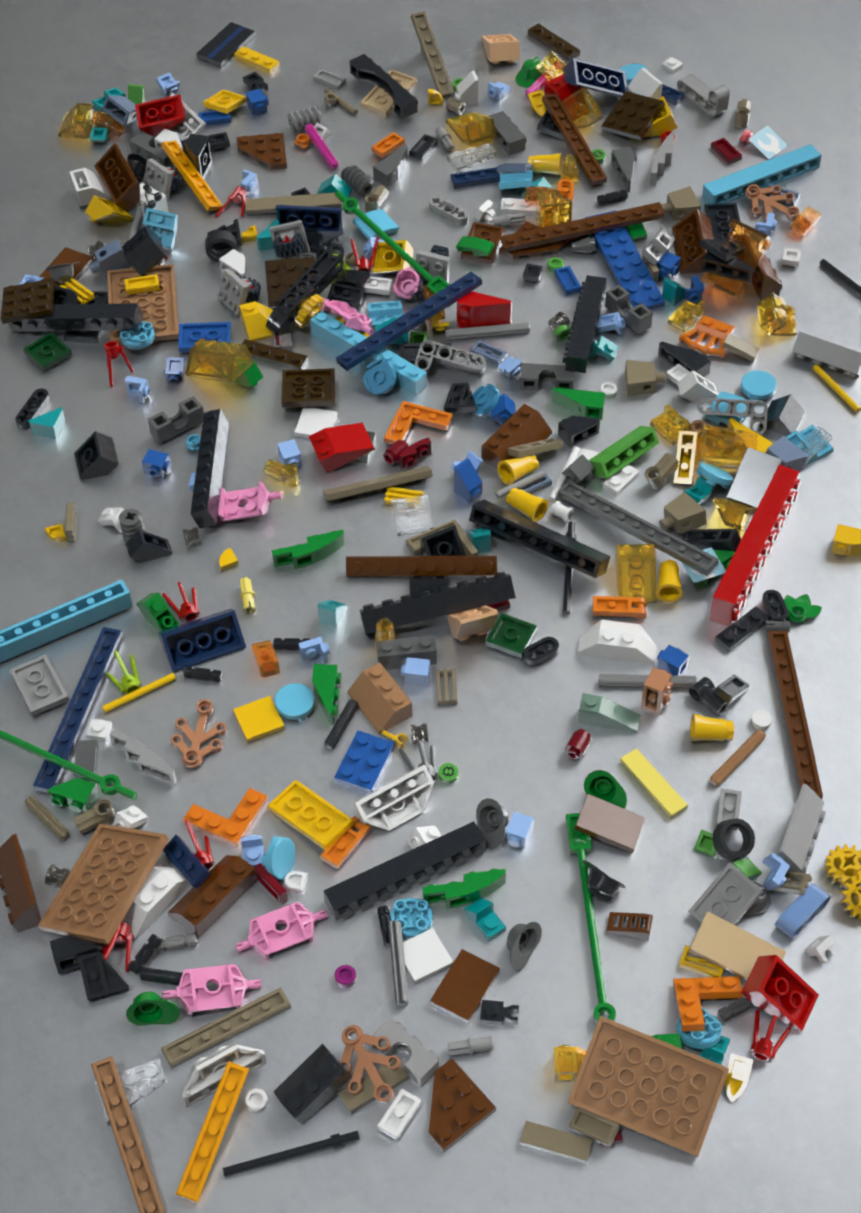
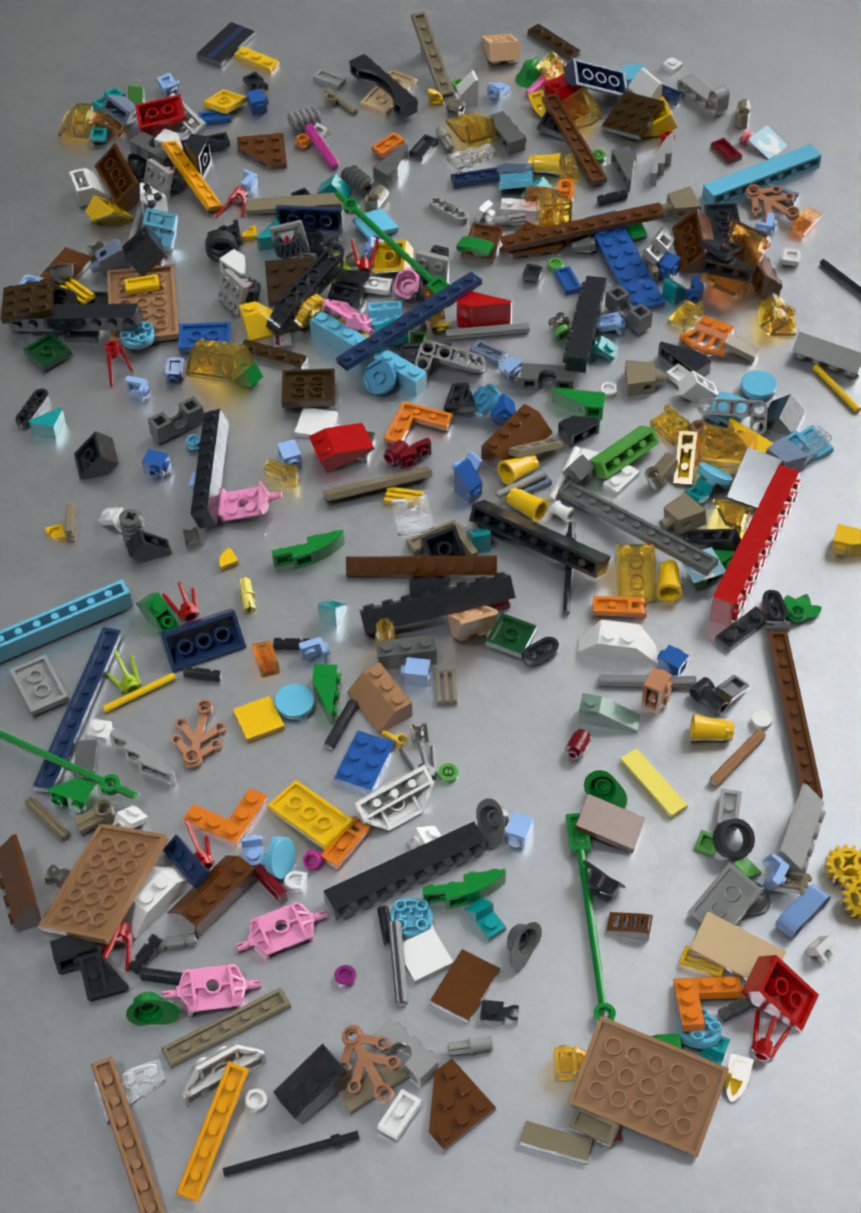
(309, 863): none -> dark pink plate

